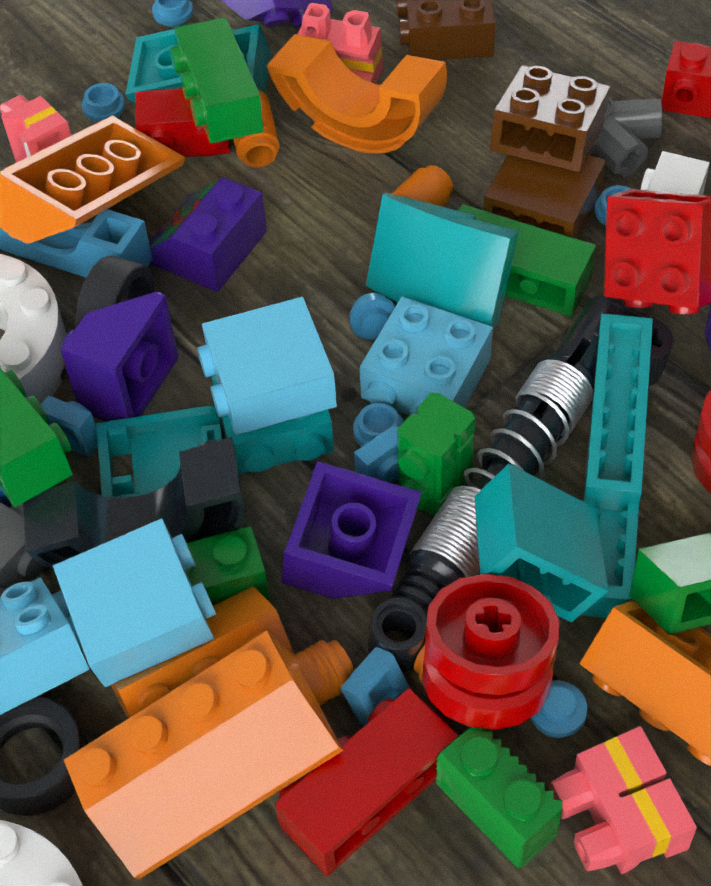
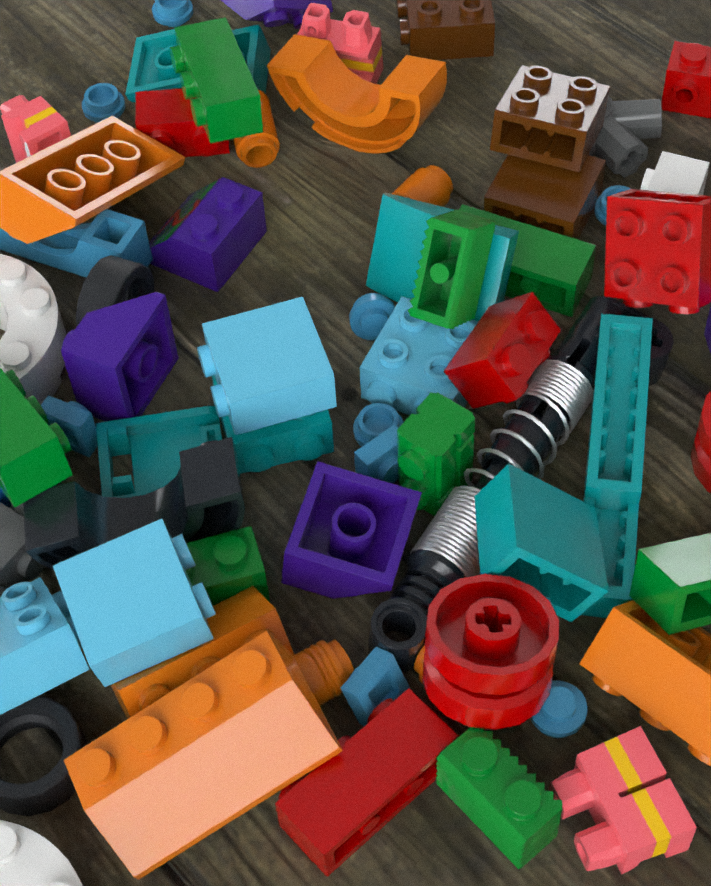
(452, 268): none -> green brick
(503, 351): none -> red brick

